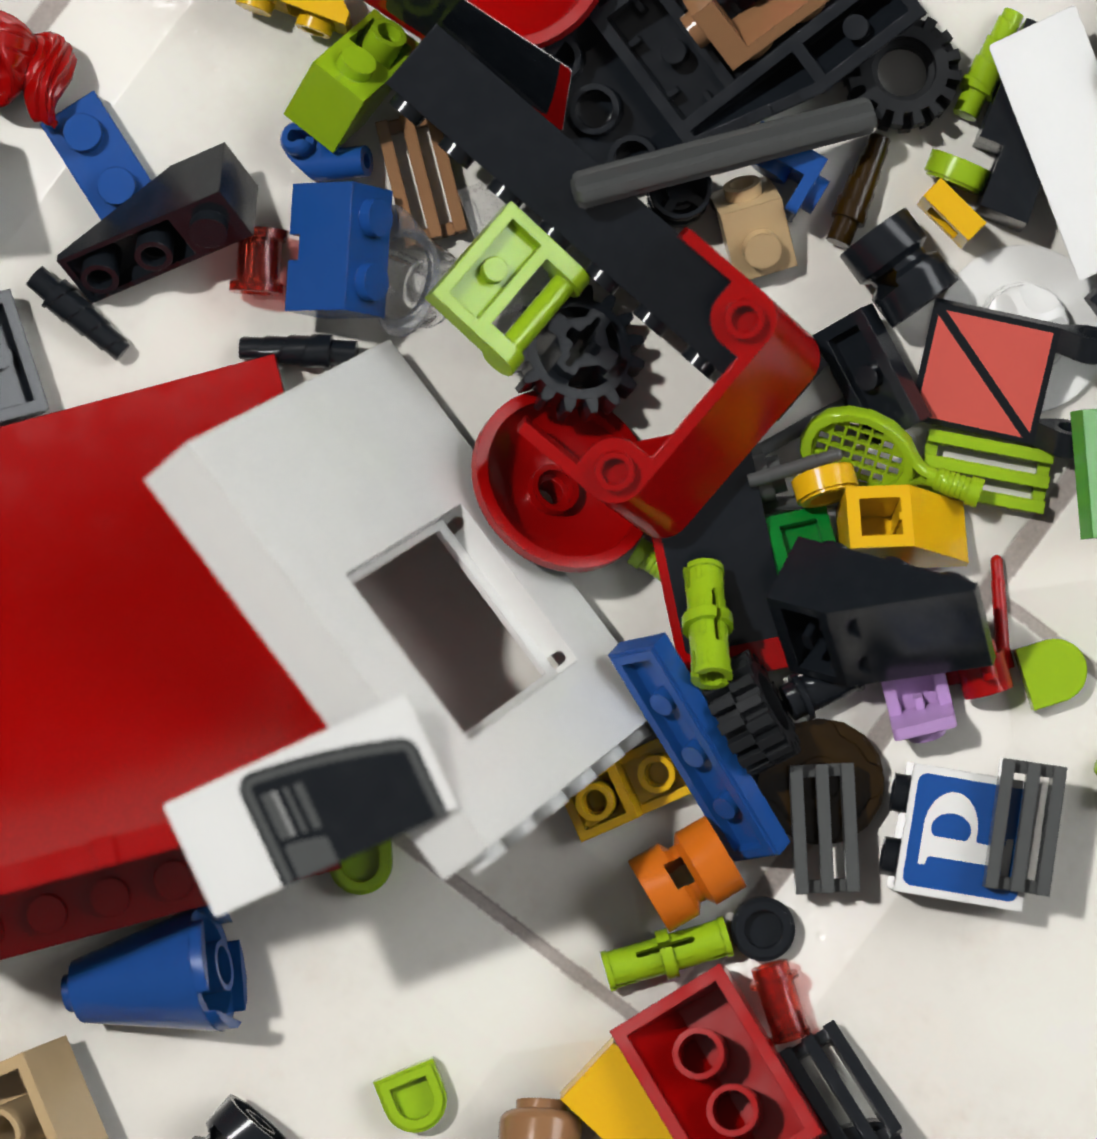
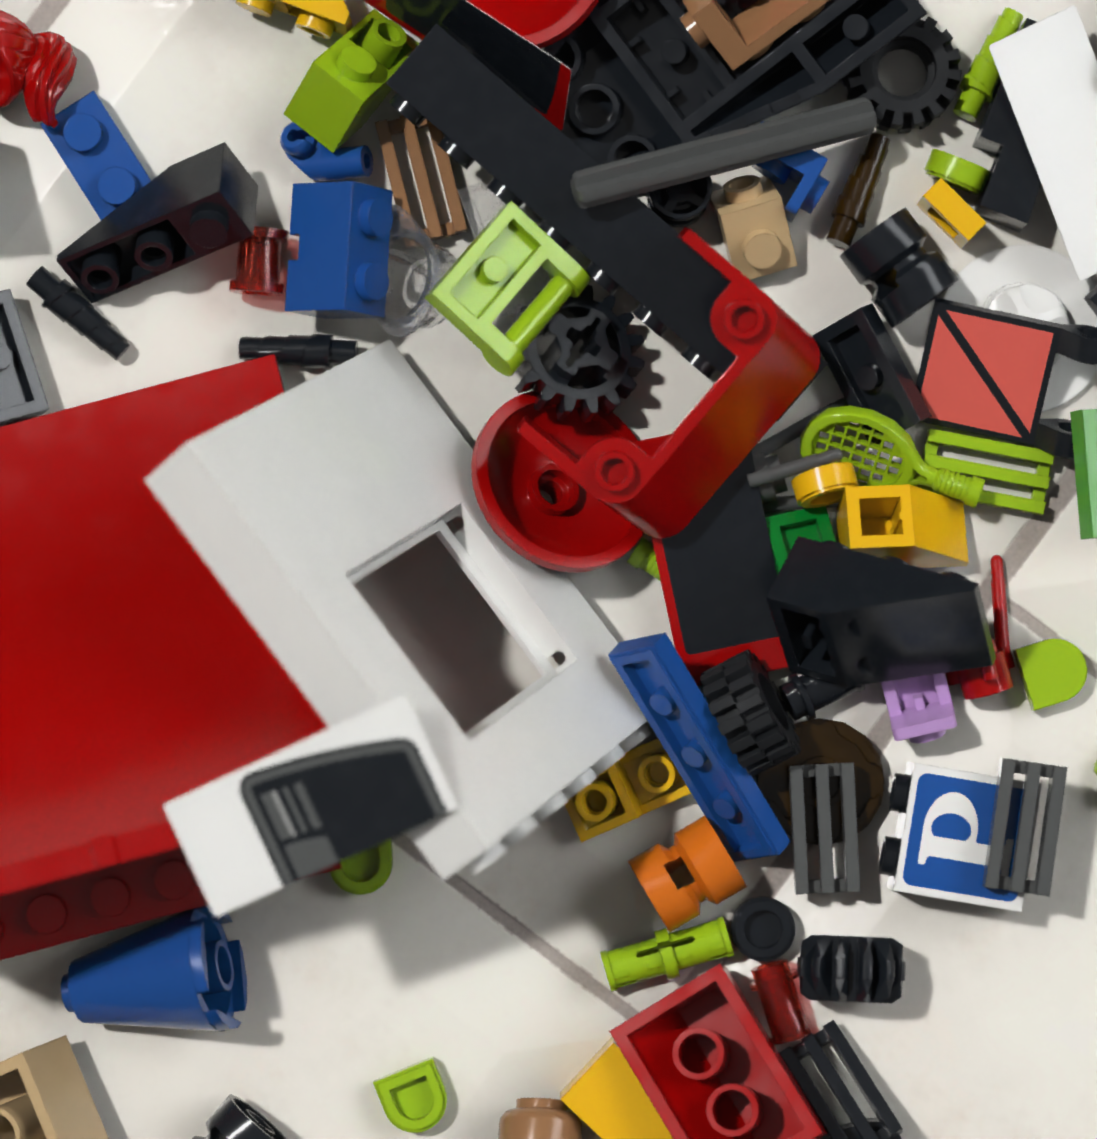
(707, 623): lime pin -> none
(851, 969): none -> black gear

